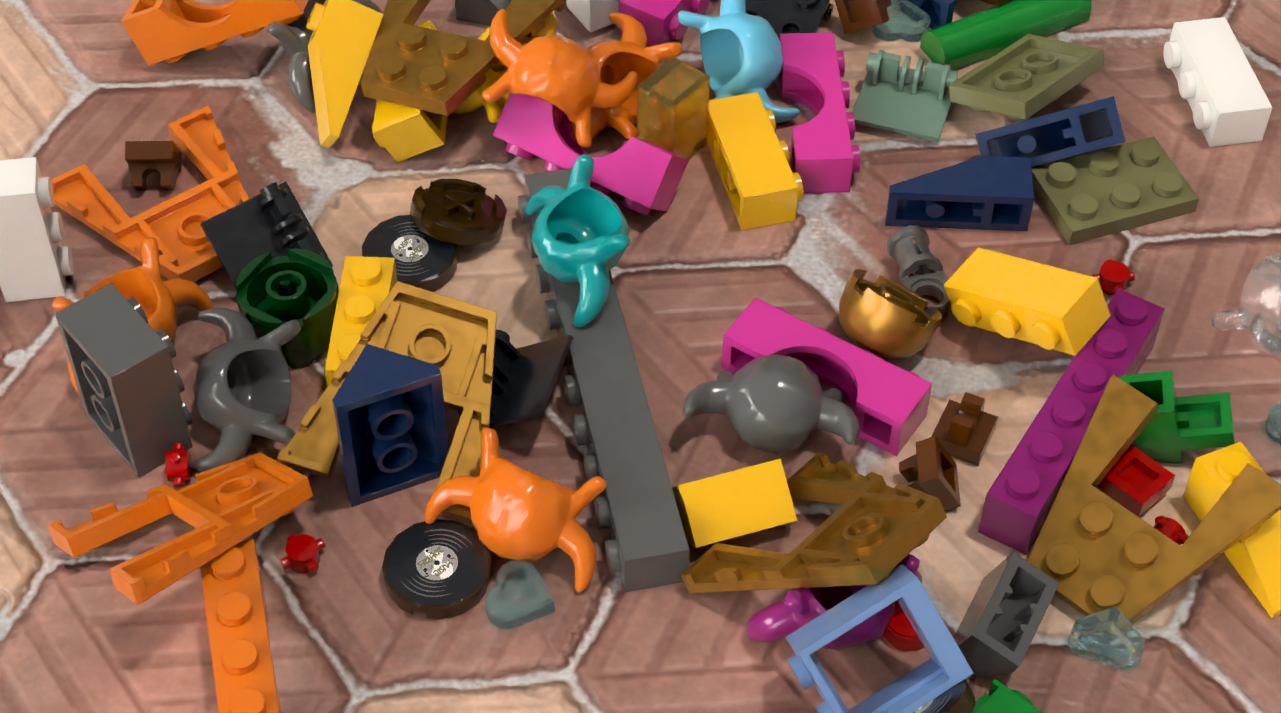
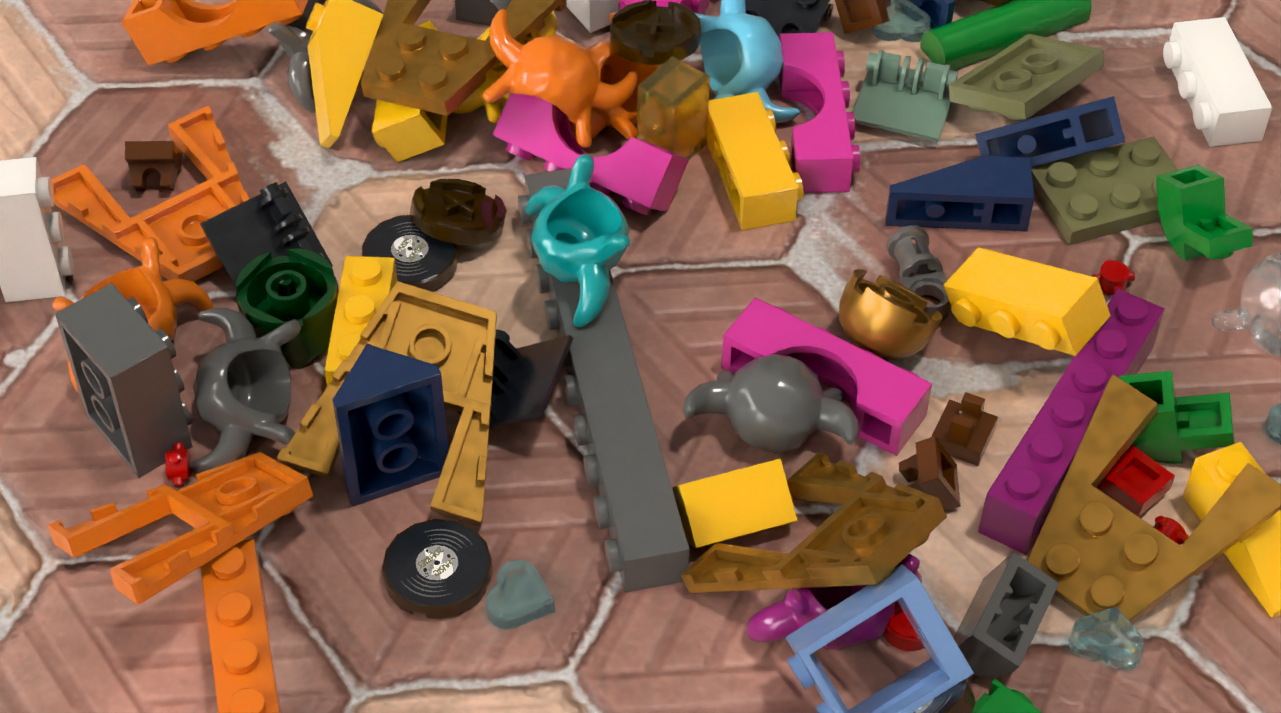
(302, 553): red piece -> none
(522, 512): orange piece -> none
(655, 33): none -> dark brown tile
(1195, 215): none -> green brick

